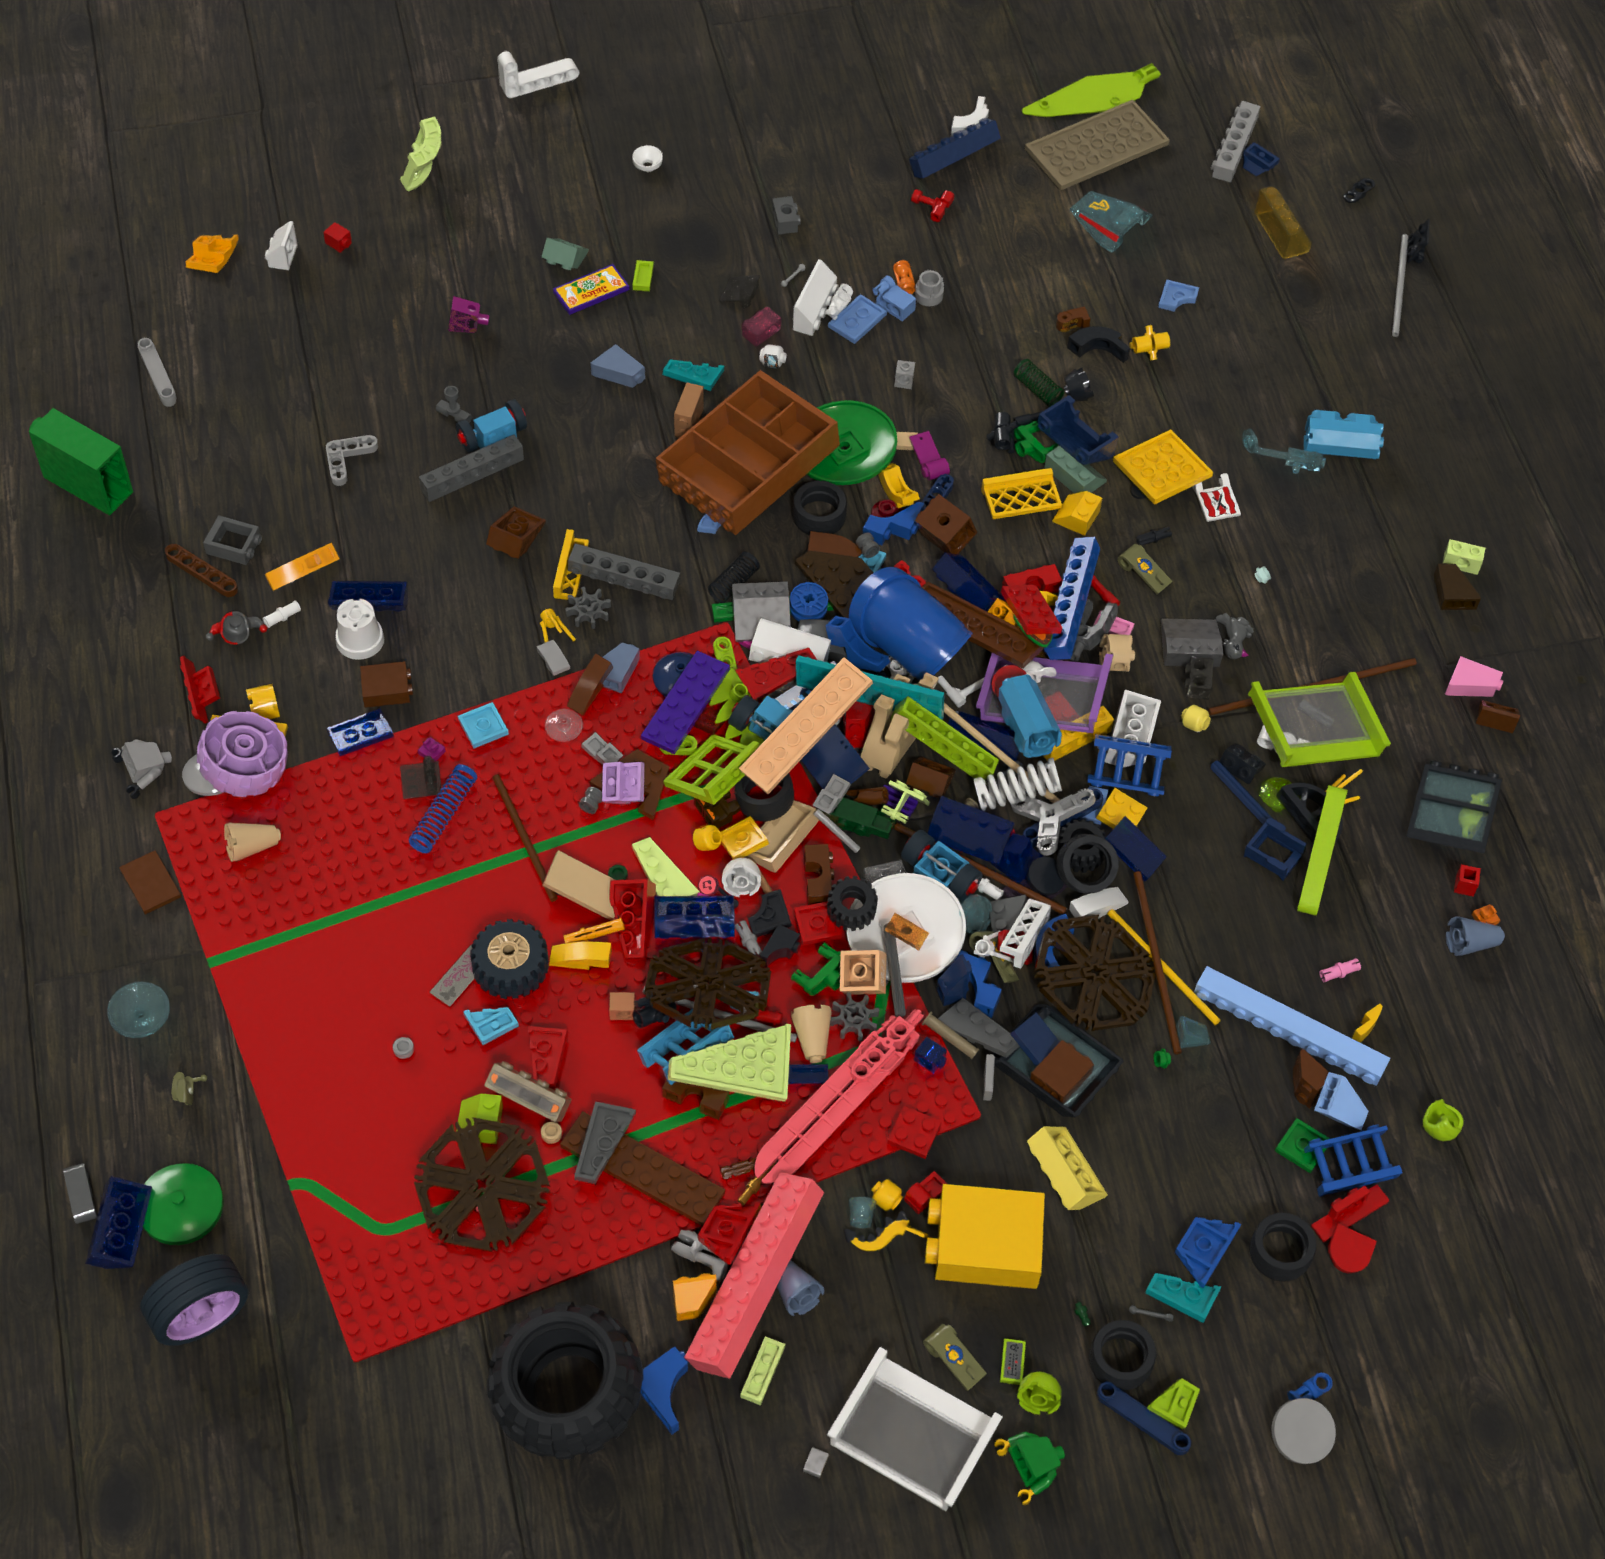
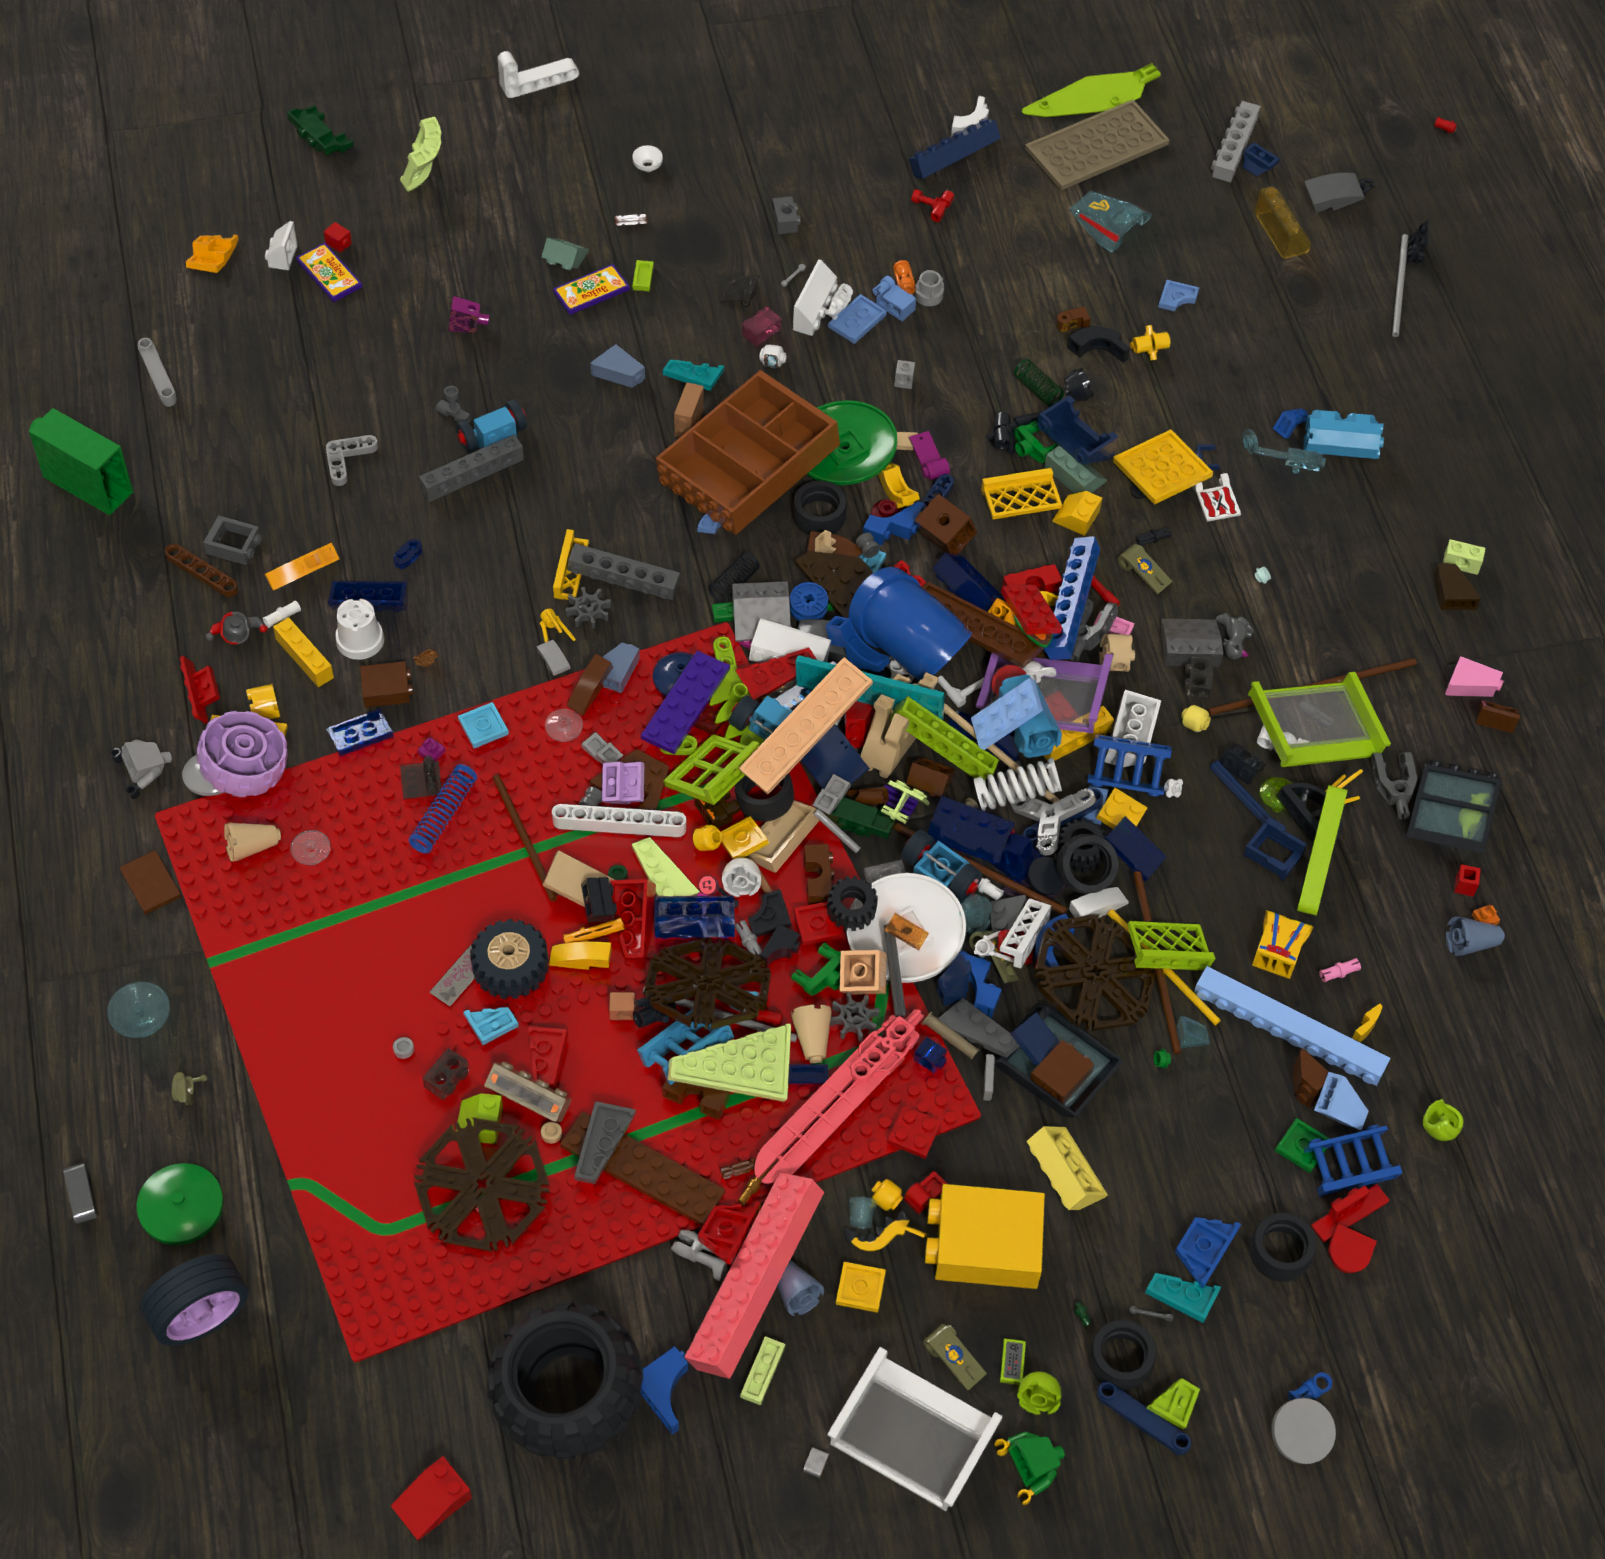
(119, 1224): clear blue slope -> none
(303, 652): none -> yellow brick
(309, 841): none -> clear dish
(316, 132): none -> dark green bracket
(329, 272): none -> tile
(406, 552): none -> clear blue beam
(426, 658): none -> clear orange plate
(431, 1498): none -> red slope
(441, 1072): none -> clear smoke brick
(514, 532): reddish brown slope -> none
(598, 899): none -> black brick
(610, 824): none -> white beam
(630, 219): none -> axle
(693, 1295): light orange slope -> none
(824, 542): none -> tan tile
(860, 1287): none -> yellow plate
(1006, 714): none -> light blue plate
(1172, 957): none -> lime fence
(1173, 787): none -> white plate
(1201, 447): none -> dark blue piece
(1280, 944): none -> yellow piece
(1289, 420): none -> blue bracket
(1334, 191): none -> dark grey slope
(1397, 791): none -> dark grey piece
(1445, 125): none -> red pin

